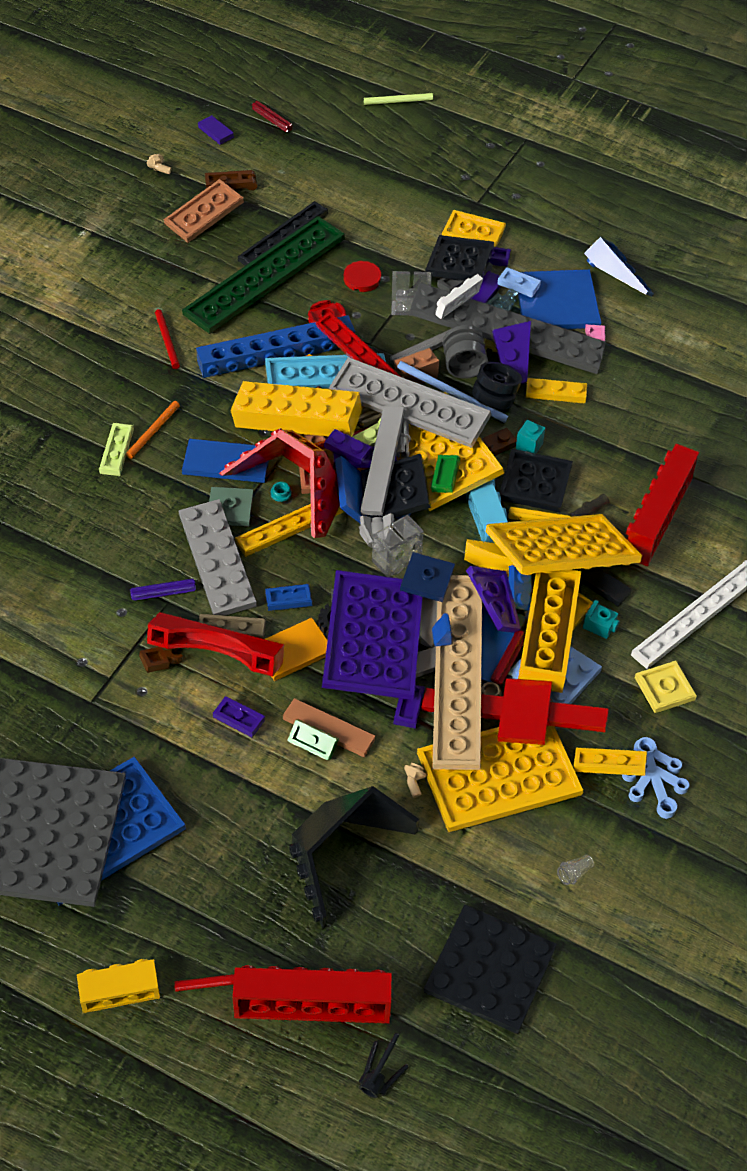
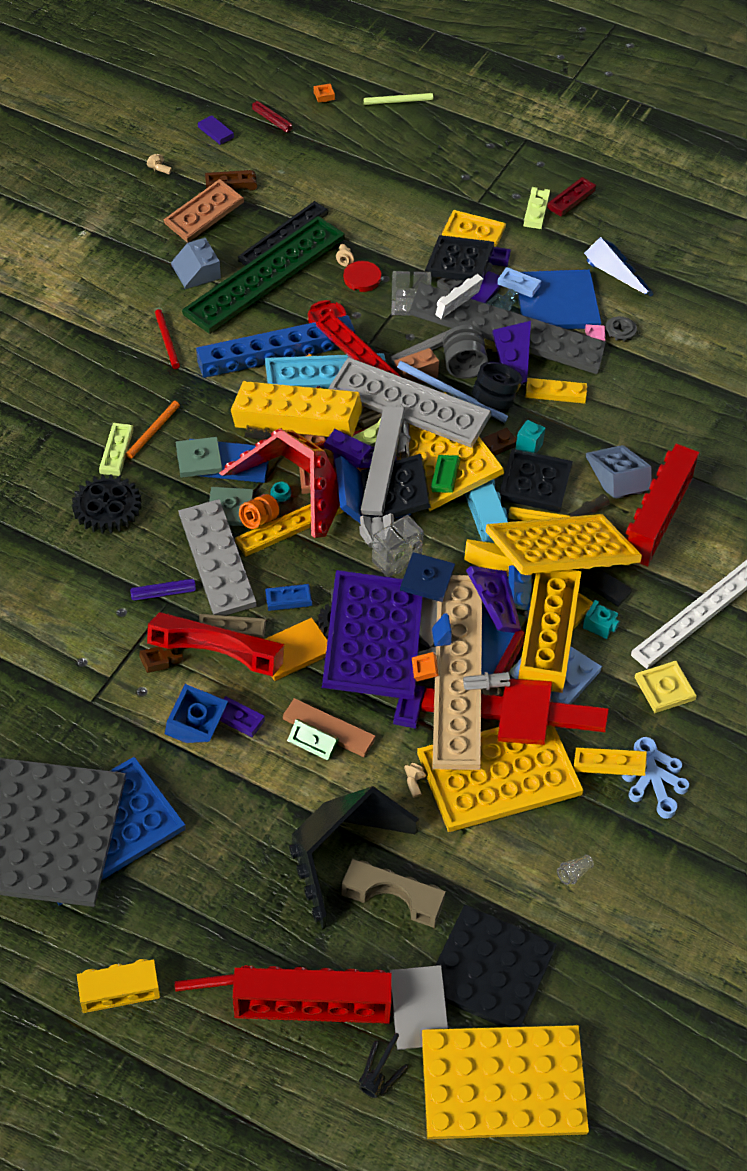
(106, 503): none -> black gear
(195, 716): none -> blue slope
(196, 264): none -> sand blue slope
(198, 457): none -> sand green plate
(258, 511): none -> orange wheel
(259, 433): none -> clear smoke pin
(324, 93): none -> orange plate
(344, 255): none -> tan plate
(366, 881): none -> dark tan arch
(417, 1004): none -> light grey tile
(425, 666): none -> orange plate
(486, 681): none -> light grey axle
(503, 1082): none -> yellow plate
(536, 208): none -> yellowish green plate
(571, 196): none -> dark red plate
(620, 471): none -> sand blue slope
(627, 325): none -> dark grey gear

